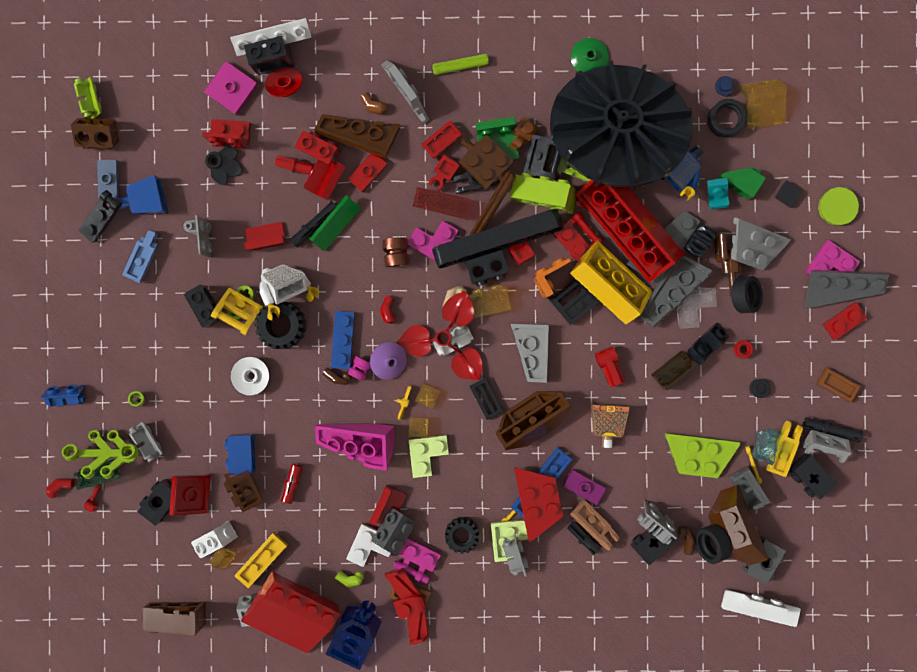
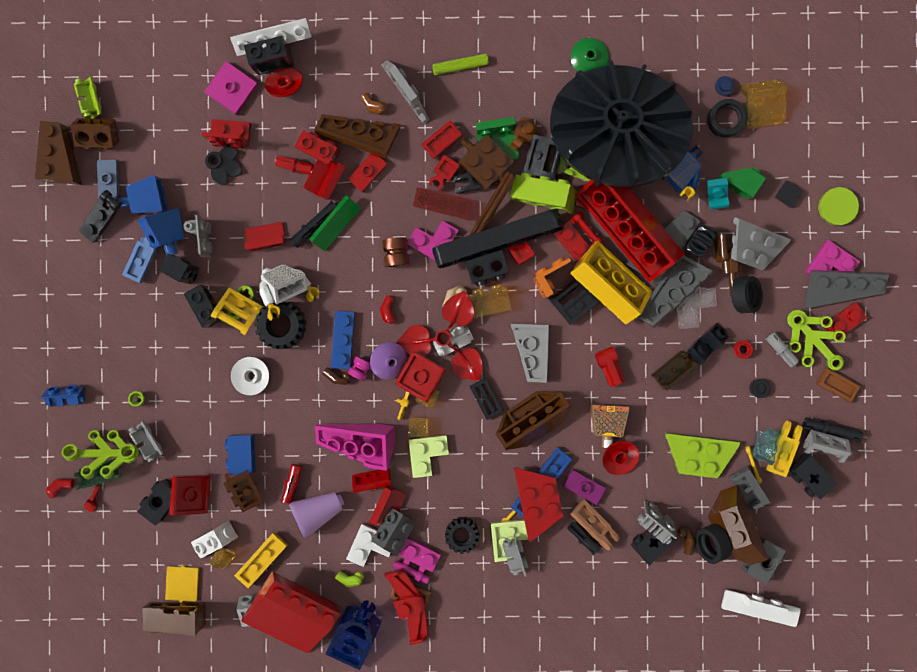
(55, 155): none -> reddish brown wedge
(163, 230): none -> blue torso
(179, 269): none -> black brick
(182, 583): none -> yellow piece
(315, 511): none -> lavender cone
(371, 480): none -> red plate
(420, 376): none -> red plate
(624, 462): none -> red dish
(782, 349): none -> light grey axle
(813, 337): none -> lime plant

